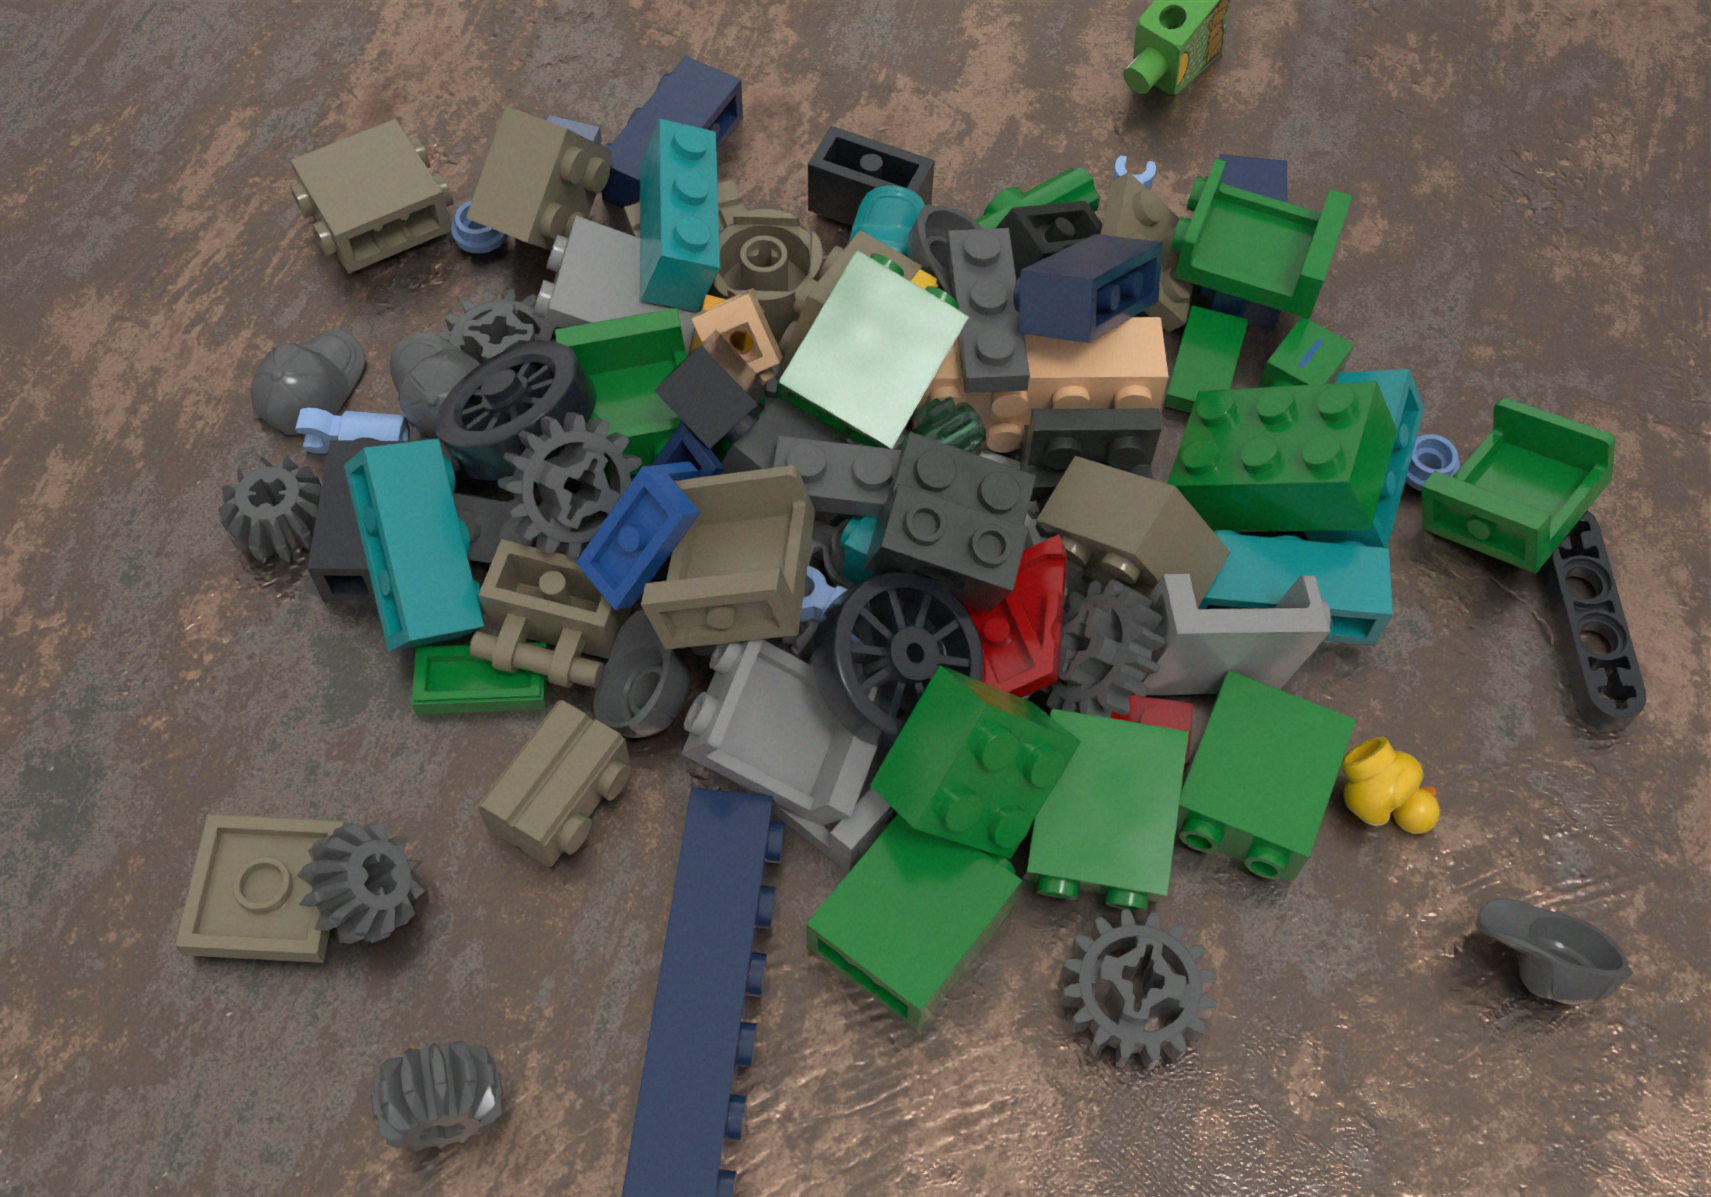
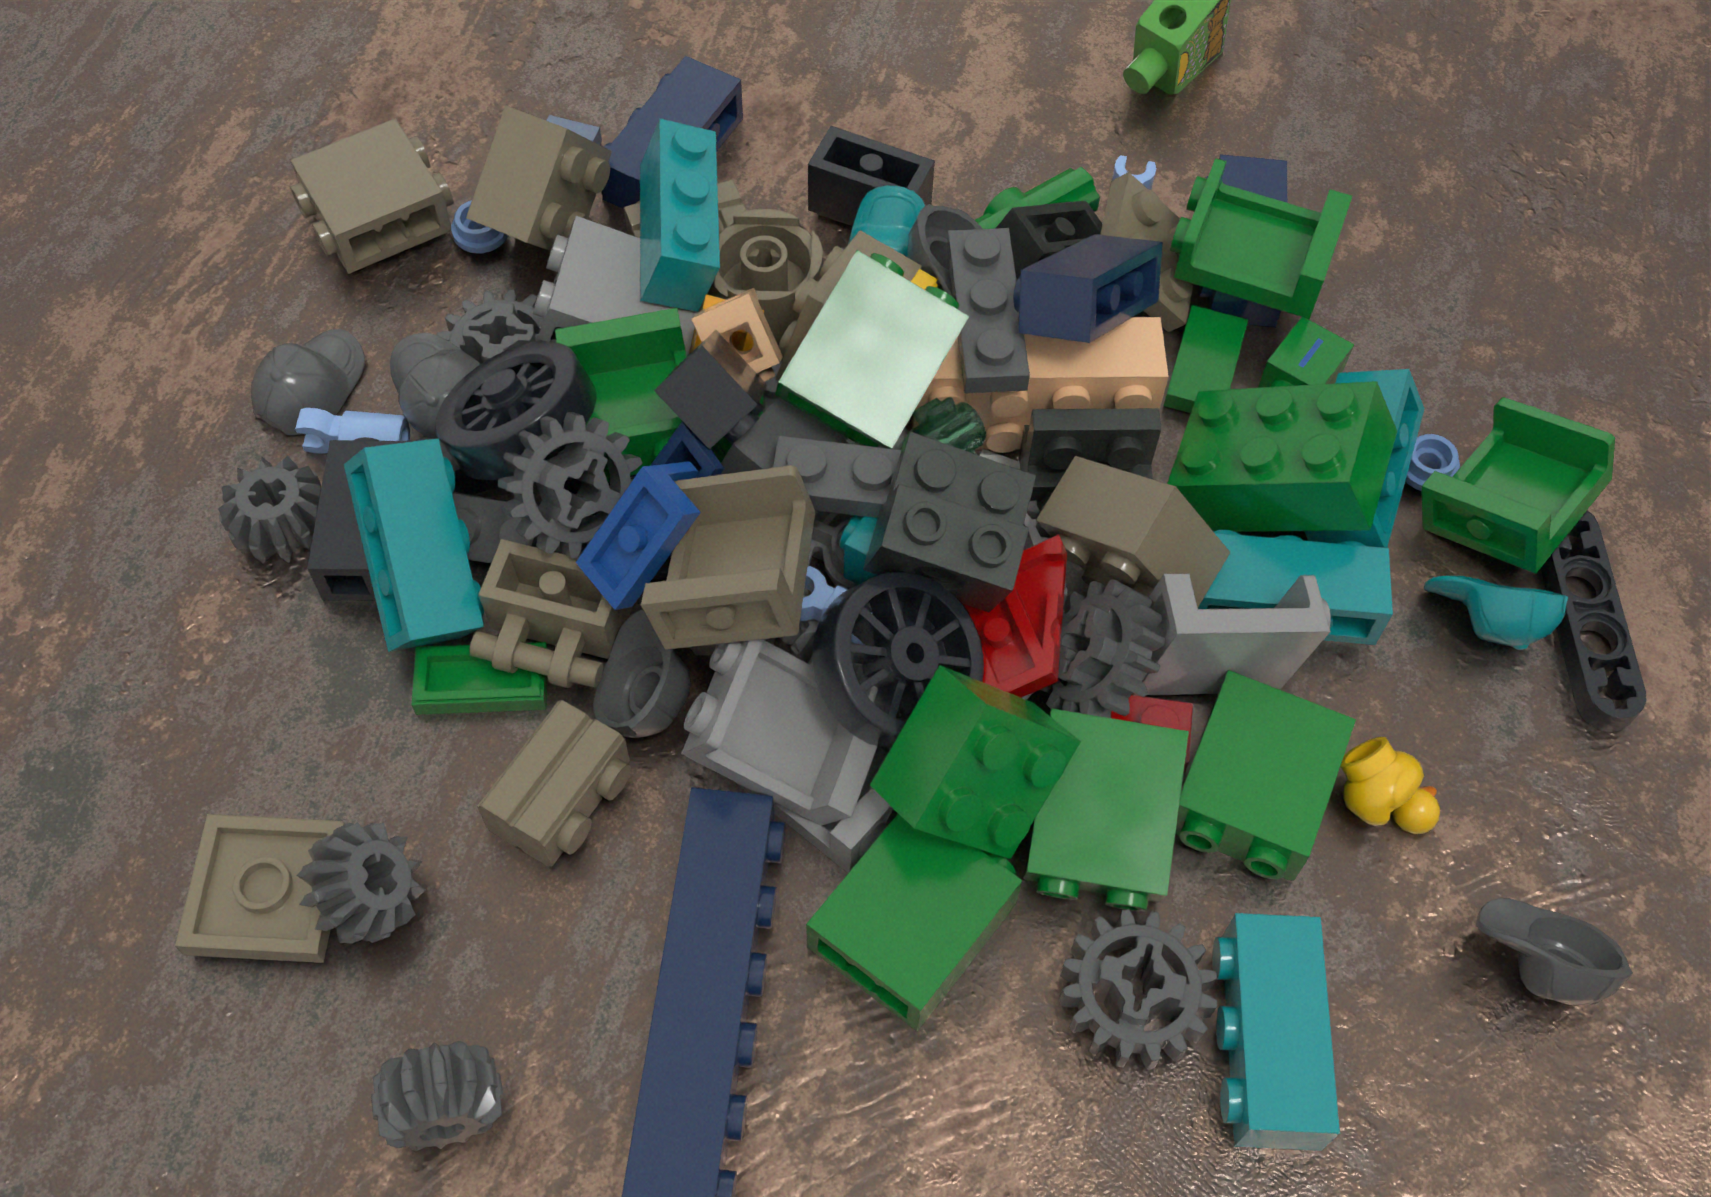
(1276, 1033): none -> teal brick
(1503, 612): none -> teal piece

